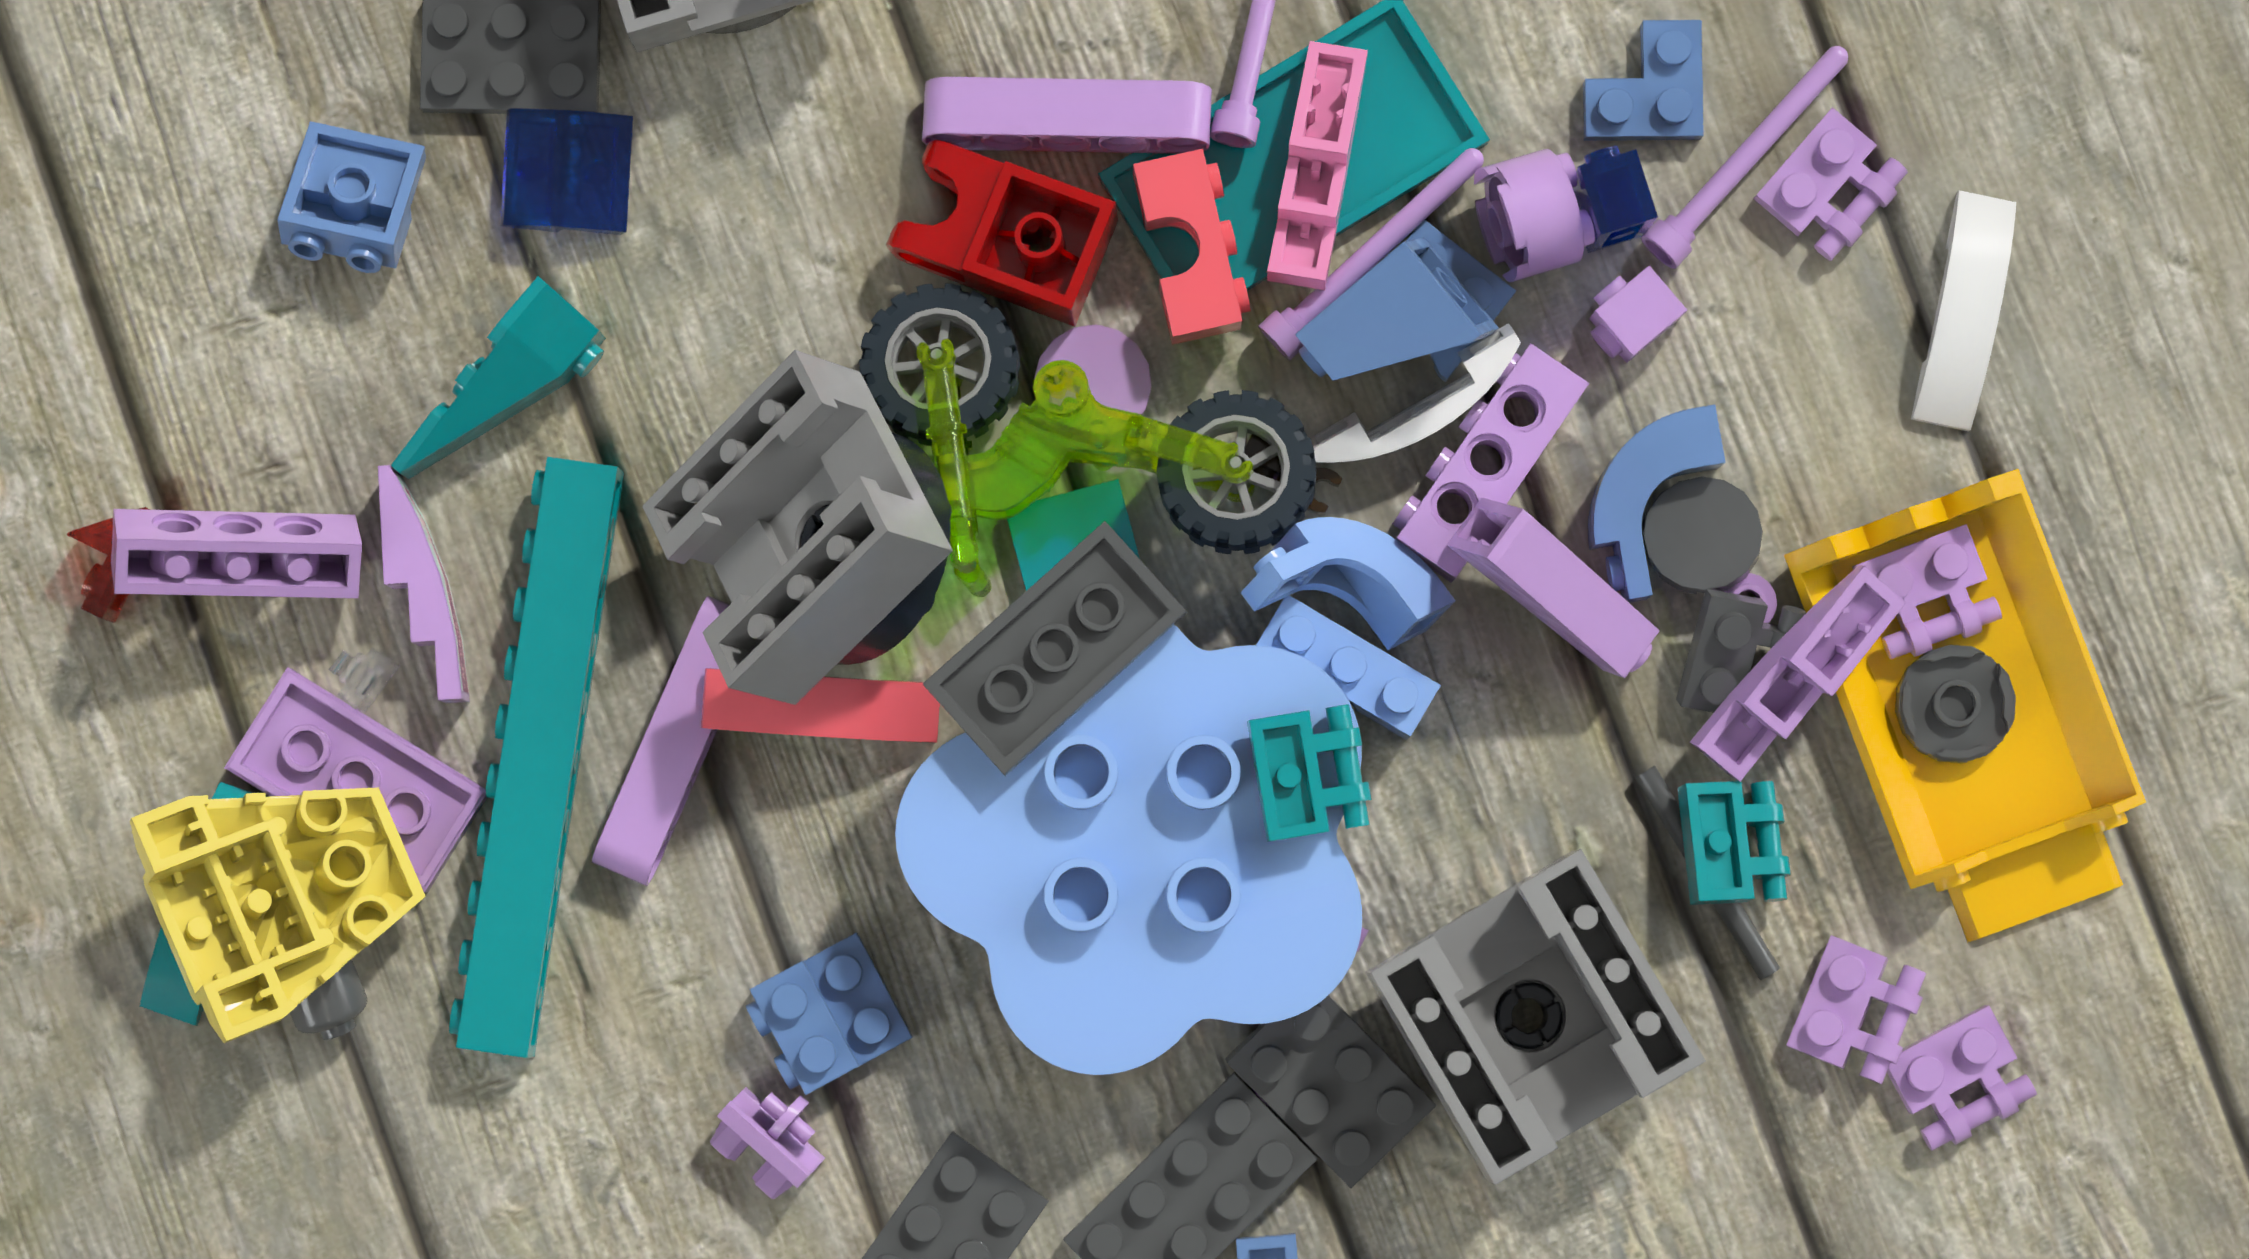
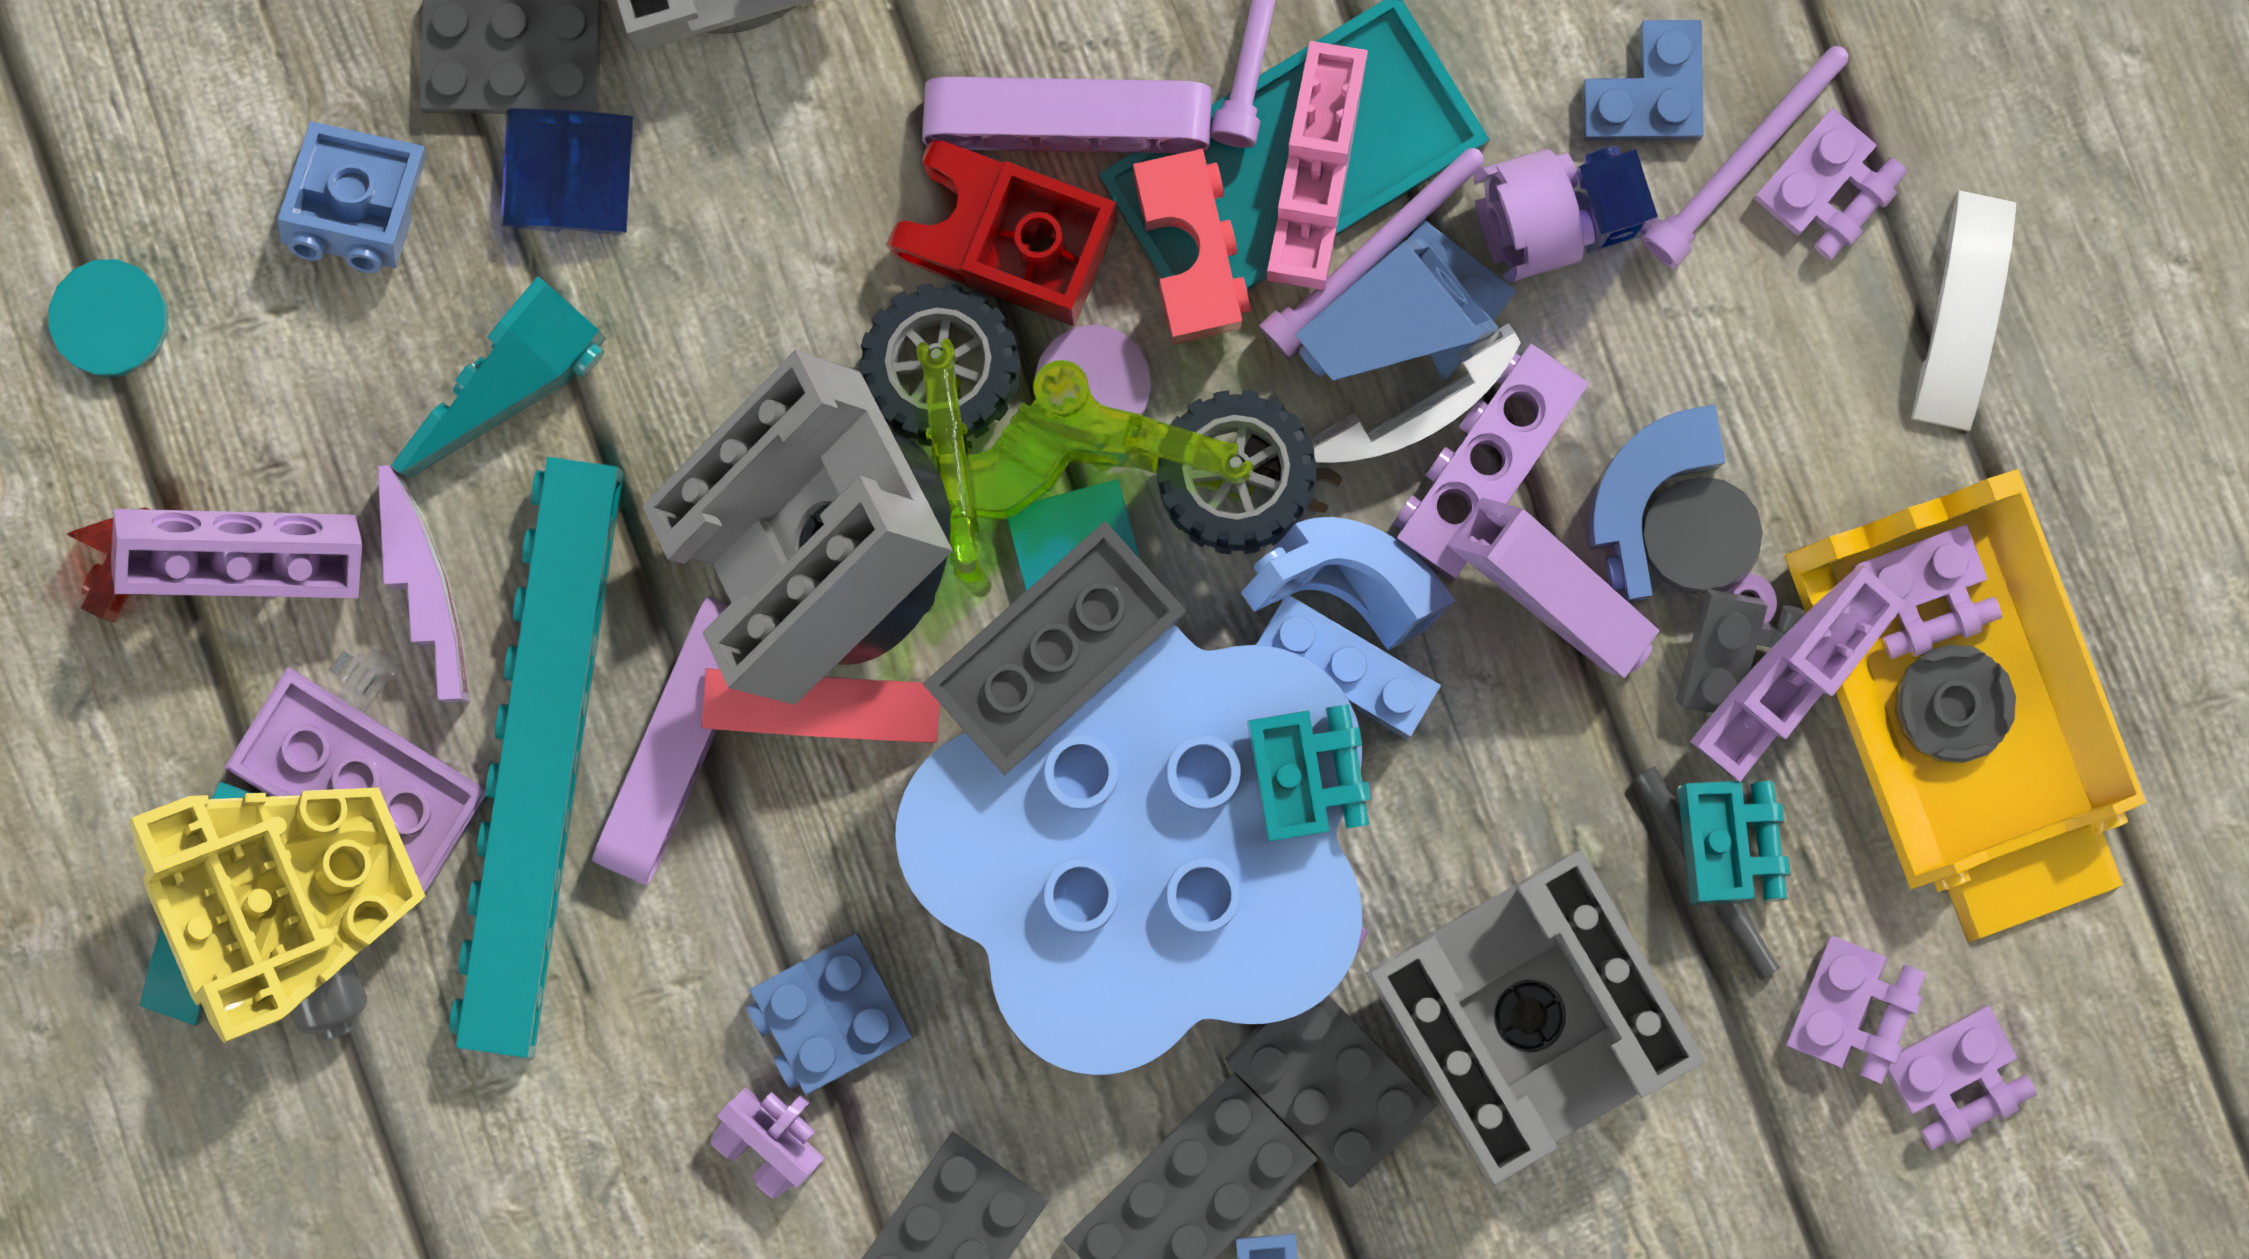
(108, 318): none -> teal tile
(1634, 314): lavender brick -> none

